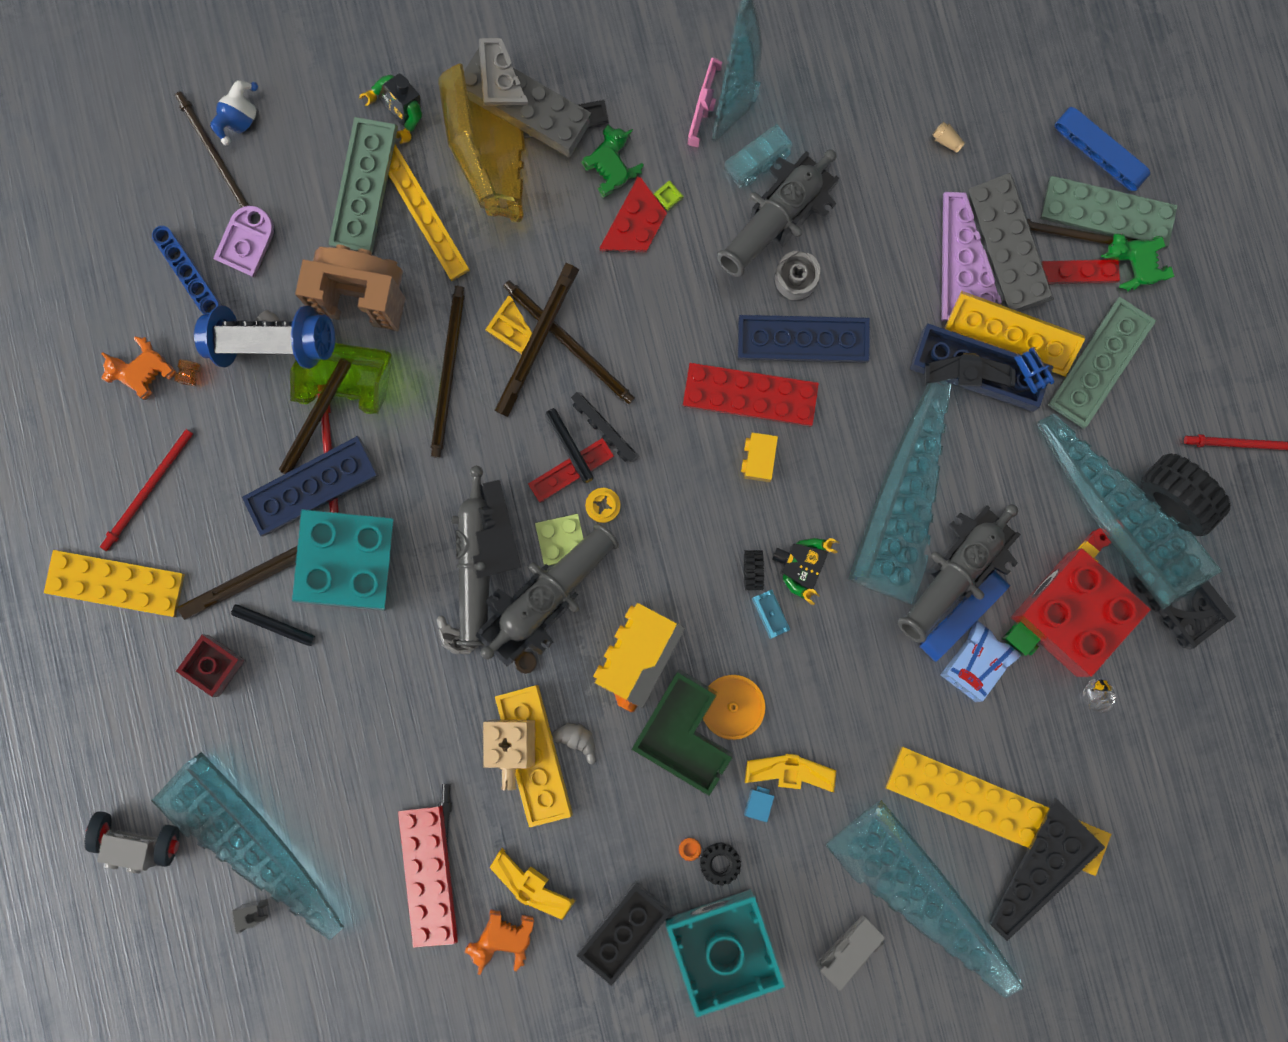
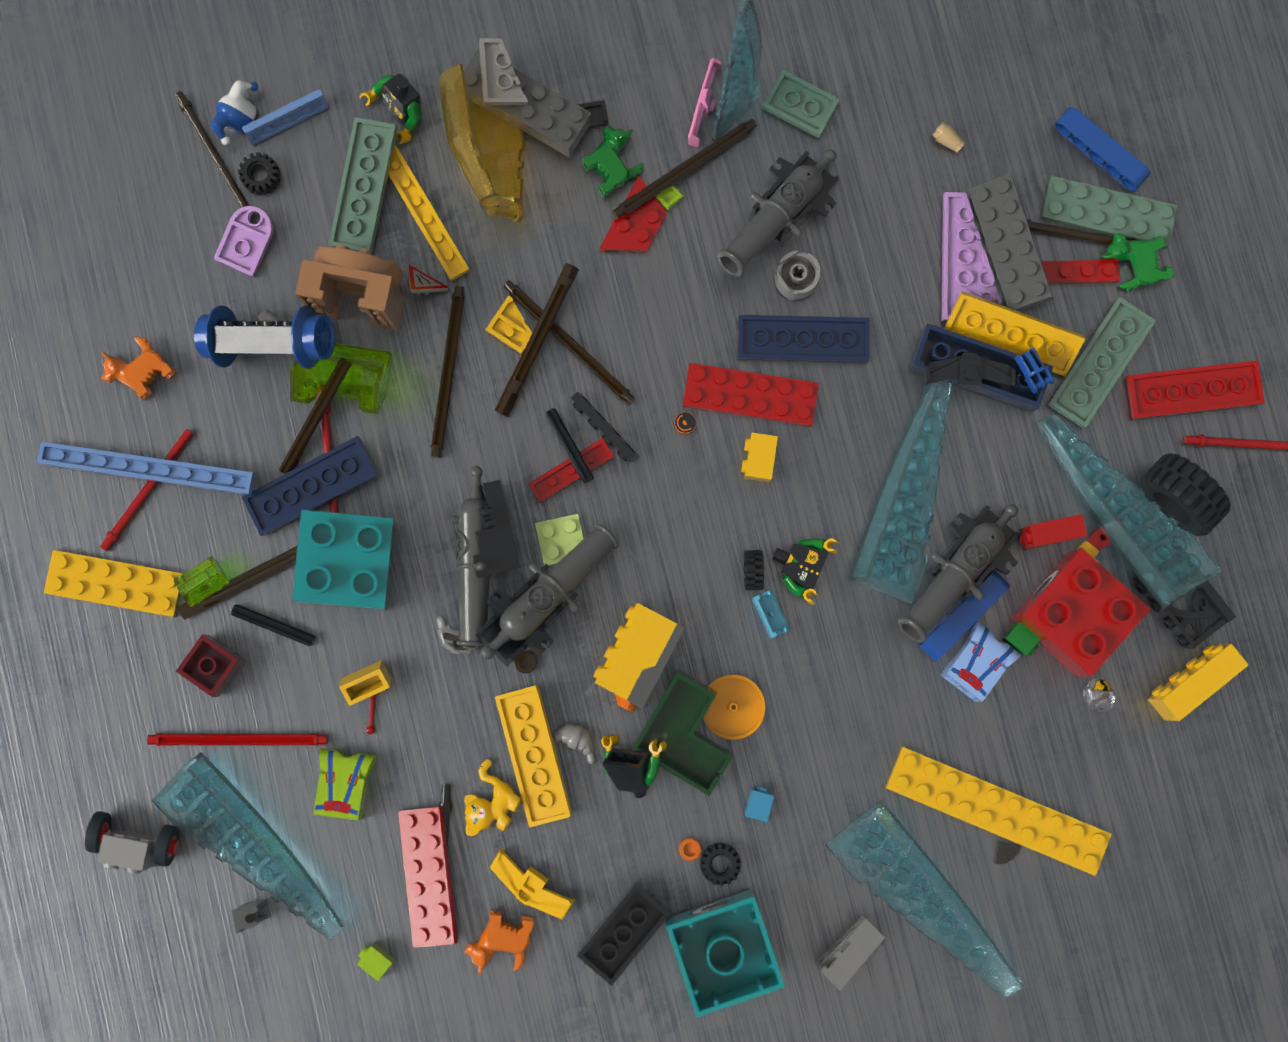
(146, 468): none -> medium blue plate
(181, 265): blue beam -> none
(187, 372): clear orange wheel -> none
(201, 581): none -> clear neon green brick
(238, 739): none -> red piece
(259, 161): none -> black tyre
(285, 117): none -> medium blue plate
(343, 784): none -> lime piece
(365, 682): none -> yellow piece
(370, 729): none -> red hinge
(375, 961): none -> lime brick
(423, 283): none -> piece
(481, 812): none -> yellow animal
(500, 755): tan brick -> none
(599, 495): yellow gear -> none
(631, 769): none -> black torso
(684, 168): none -> dark brown piece
(685, 423): none -> black tile
(758, 156): clear light blue brick -> none
(790, 772): yellow plate -> none
(801, 103): none -> sand green plate
(1006, 852): none -> clear smoke tile
(1051, 862): black wing -> none
(1052, 532): none -> red brick
(1195, 389): none -> red plate
(1197, 681): none -> yellow brick

